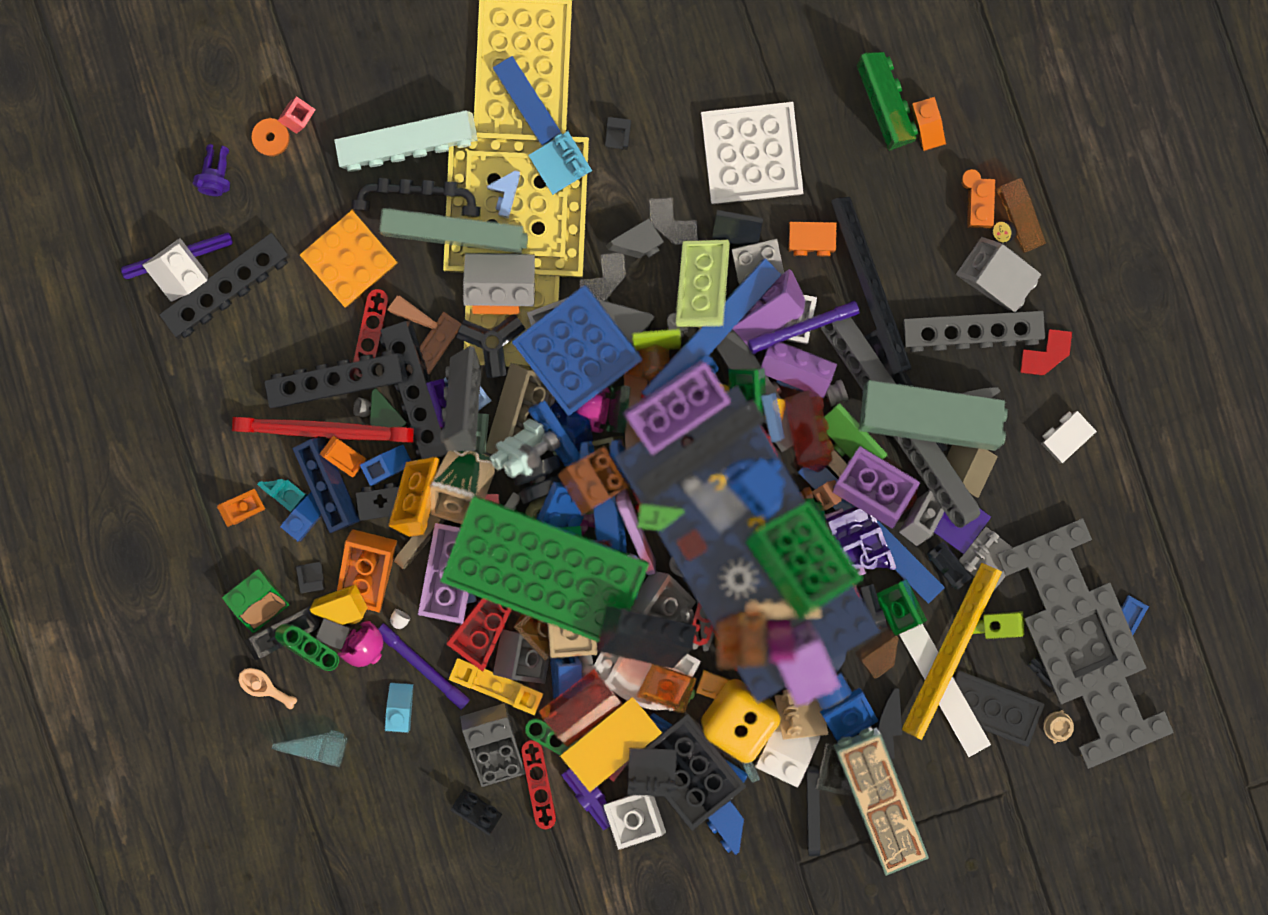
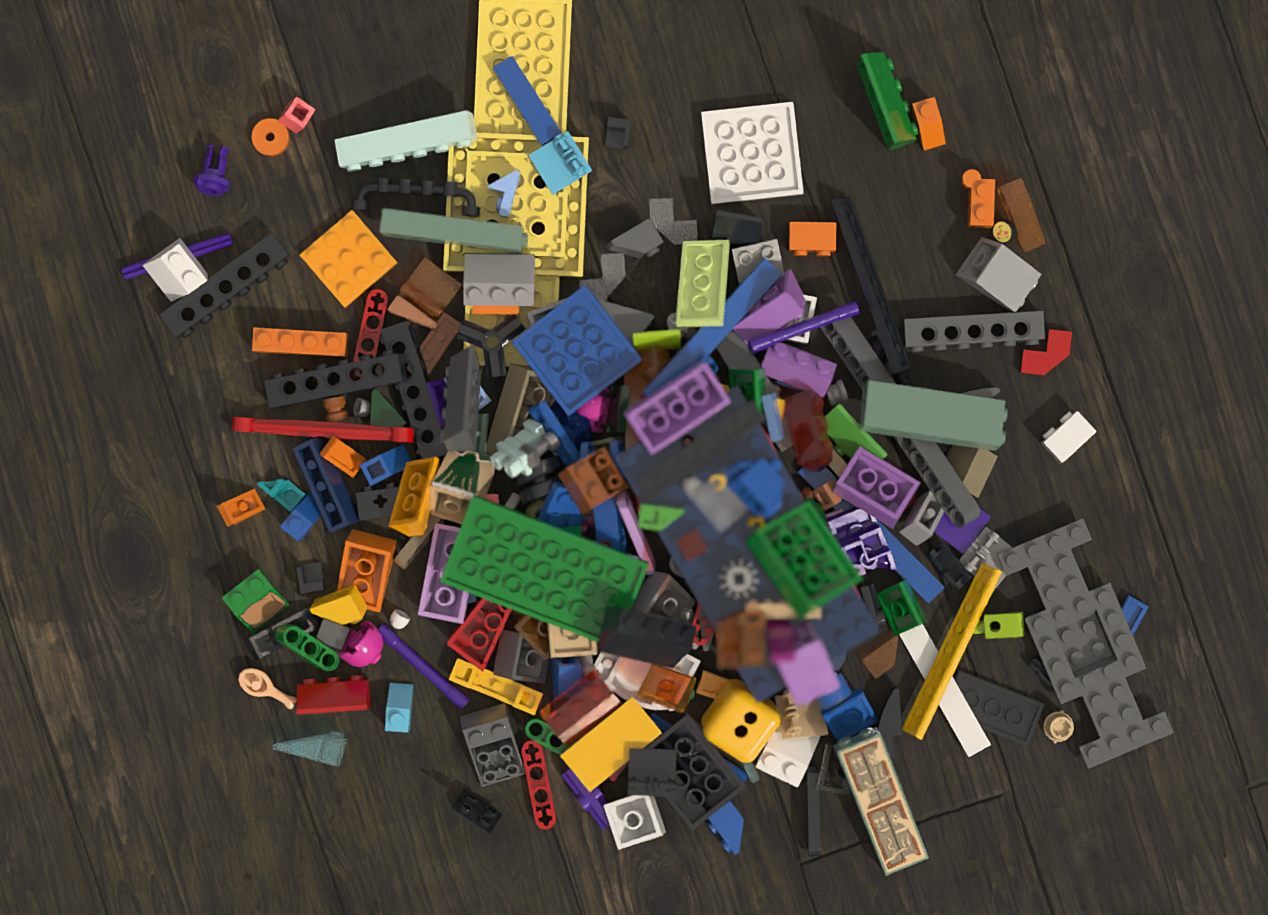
(300, 342): none -> orange brick
(333, 695): none -> red slope
(335, 409): none -> dark orange wheel
(430, 289): none -> clear orange hinge

